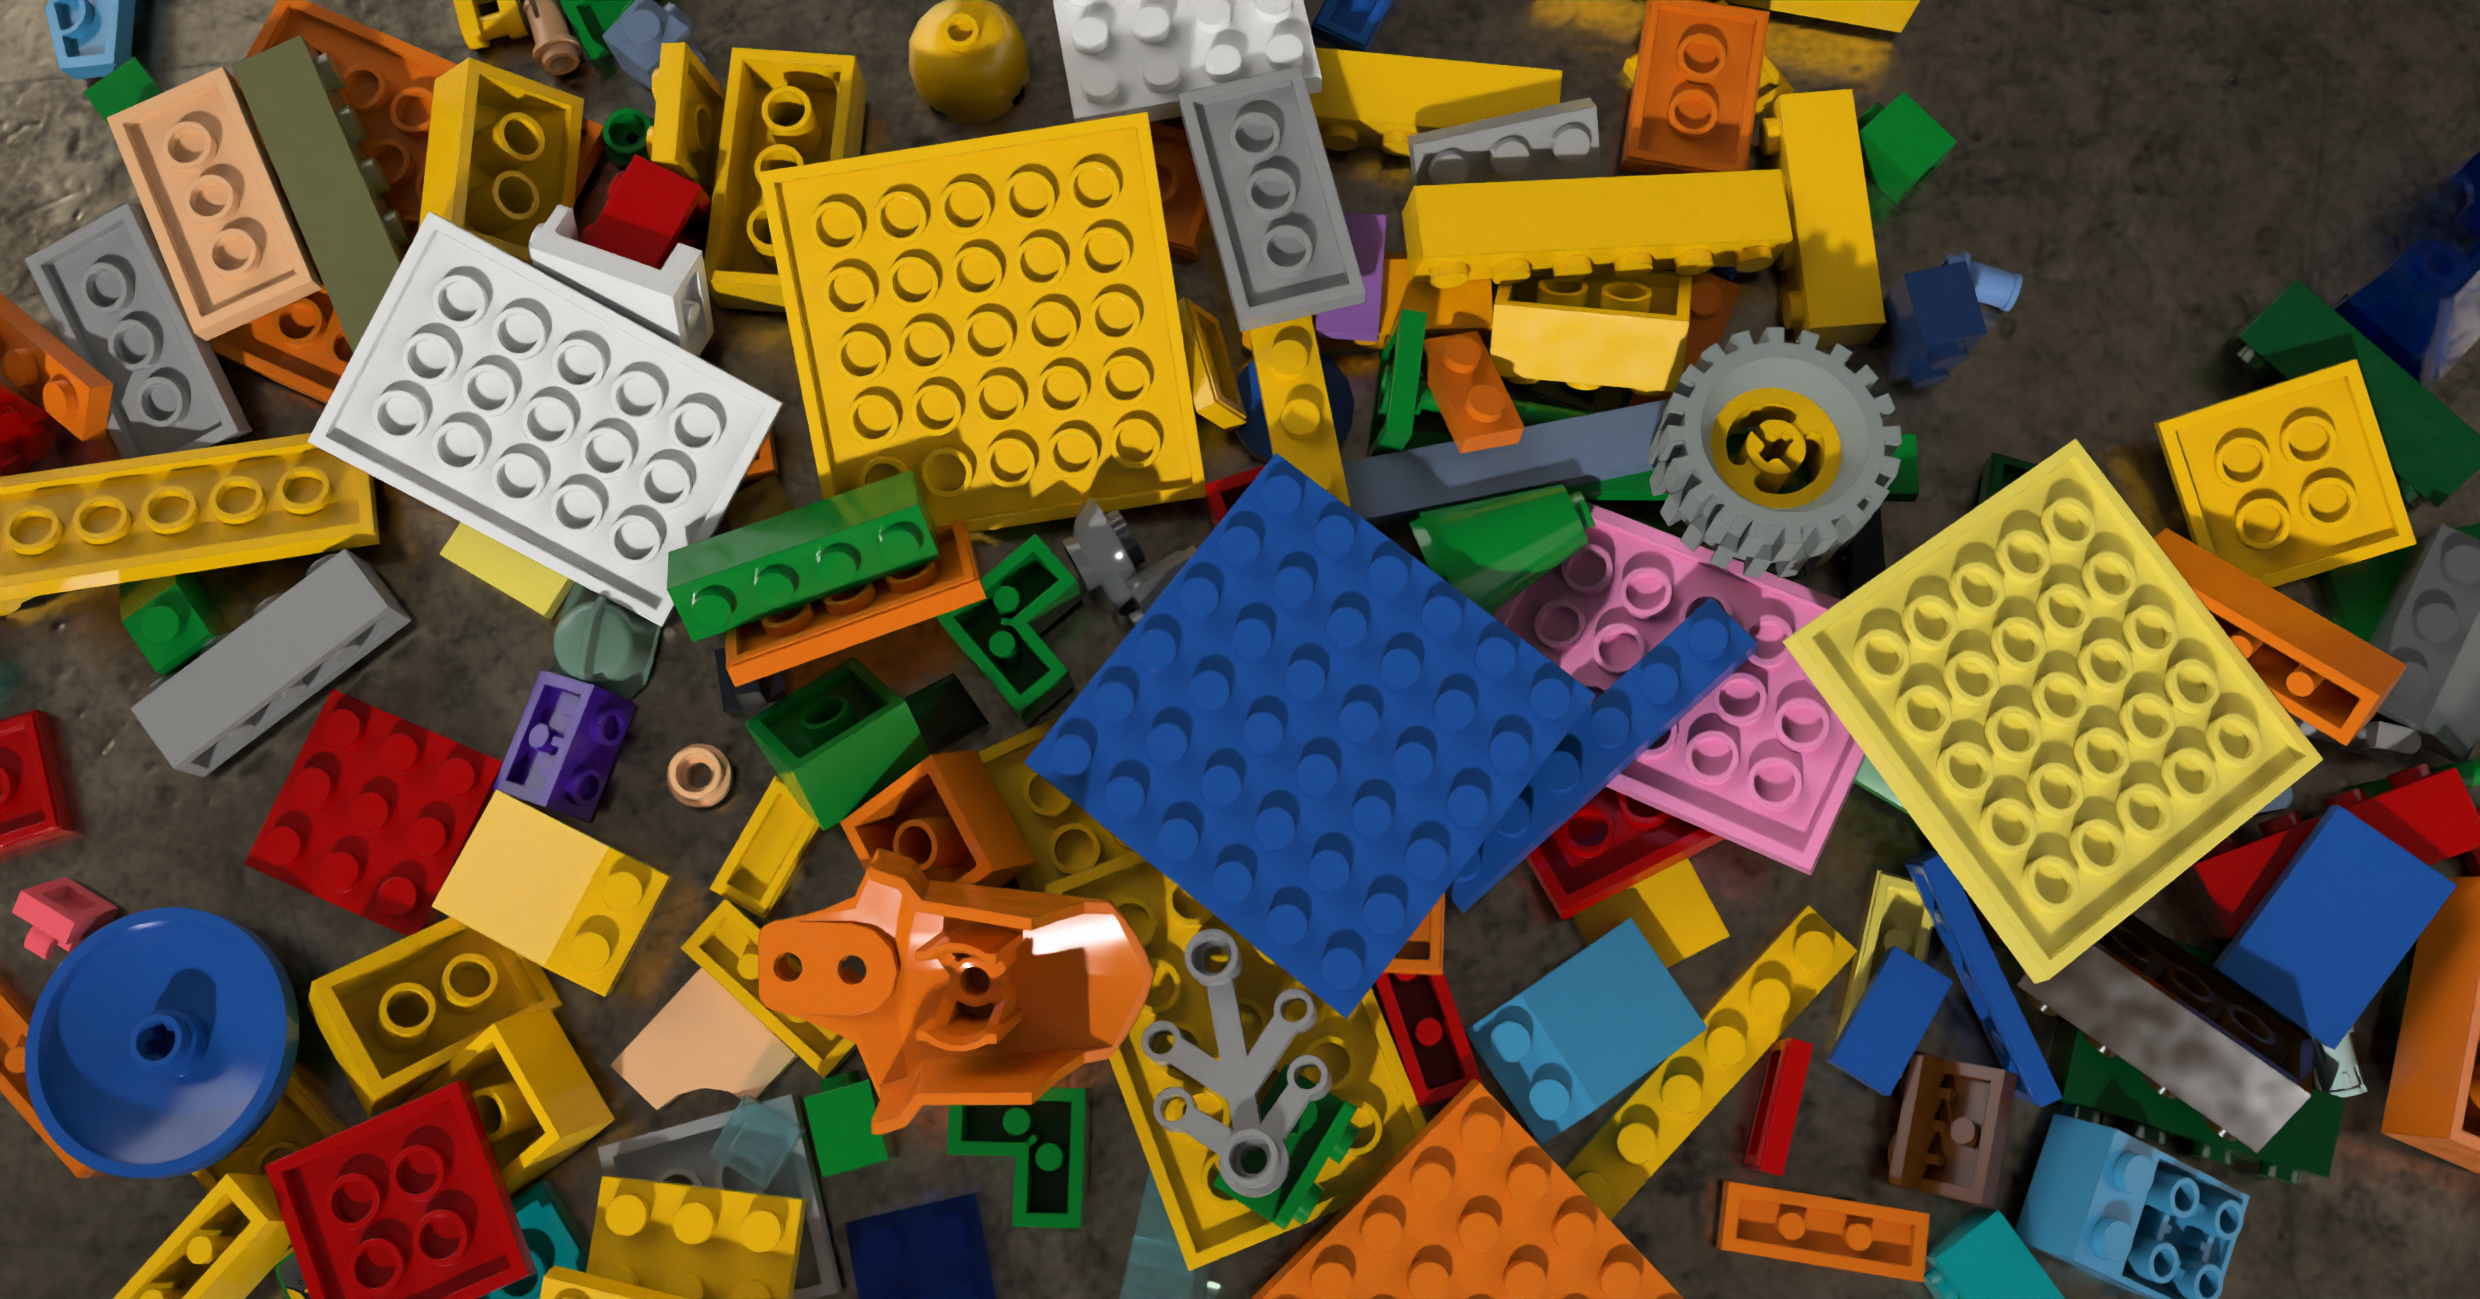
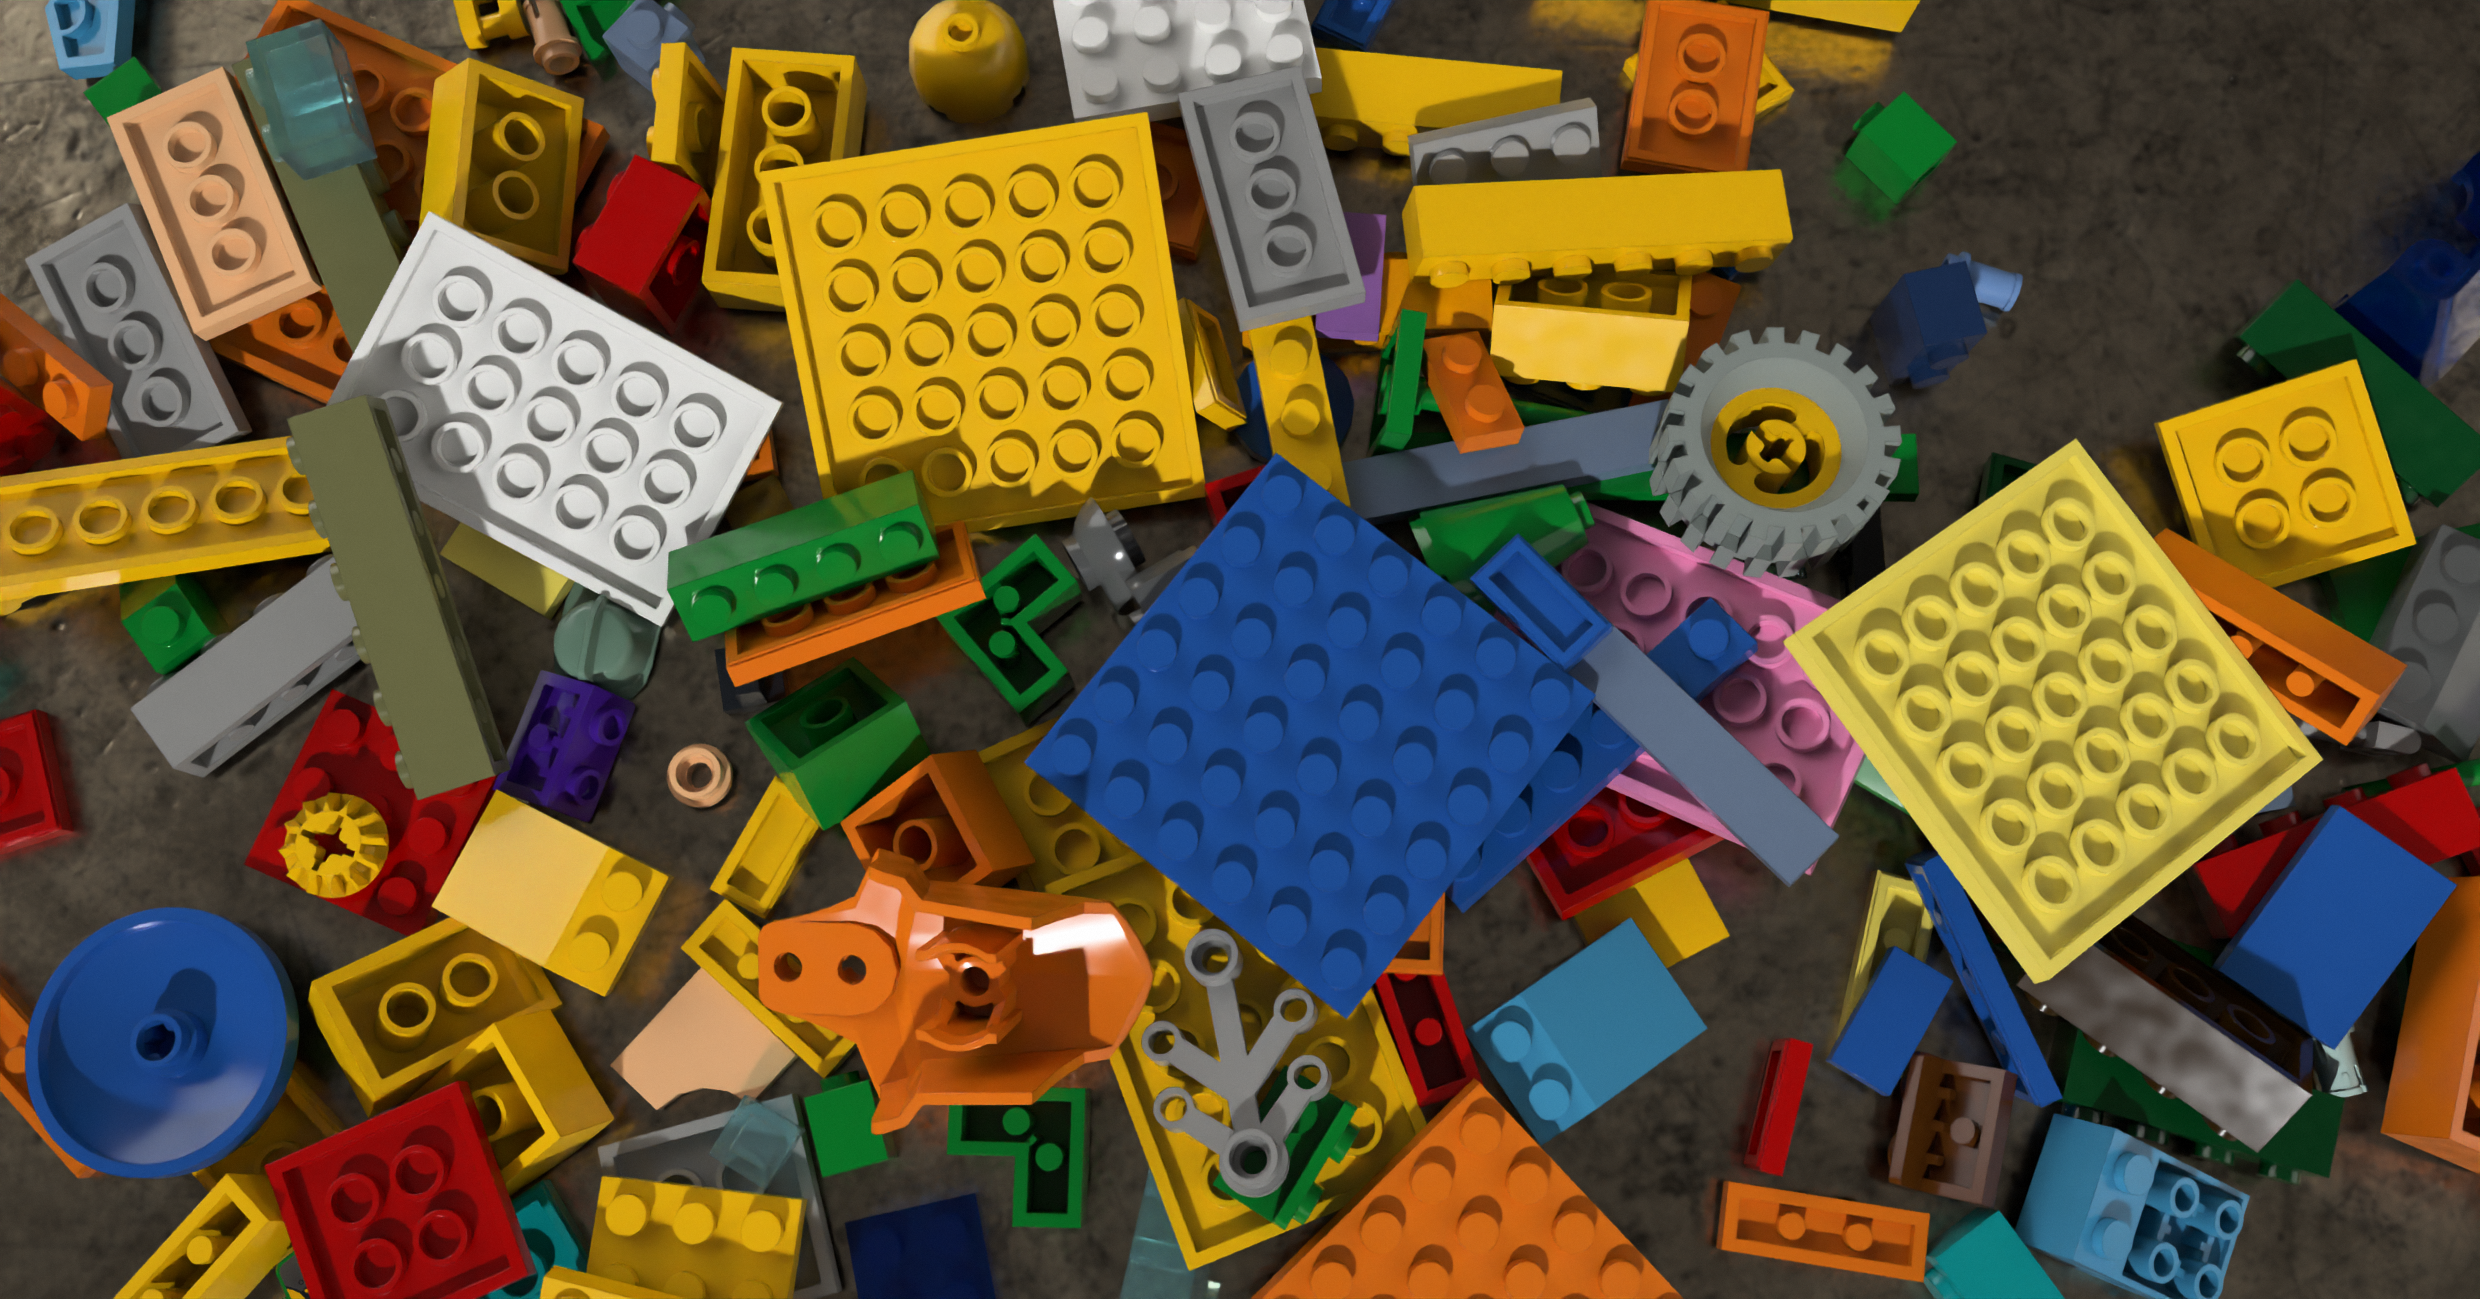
(61, 915): coral tile -> none
(309, 100): none -> clear light blue brick
(362, 832): none -> yellow gear
(396, 595): none -> olive brick
(619, 128): green plate -> none
(665, 301): white panel -> none
(946, 714): clear smoke slope -> none
(1541, 604): none -> blue tile
(1699, 1074): yellow plate -> none
(1704, 757): none -> sand blue tile
(1832, 251): yellow brick -> none

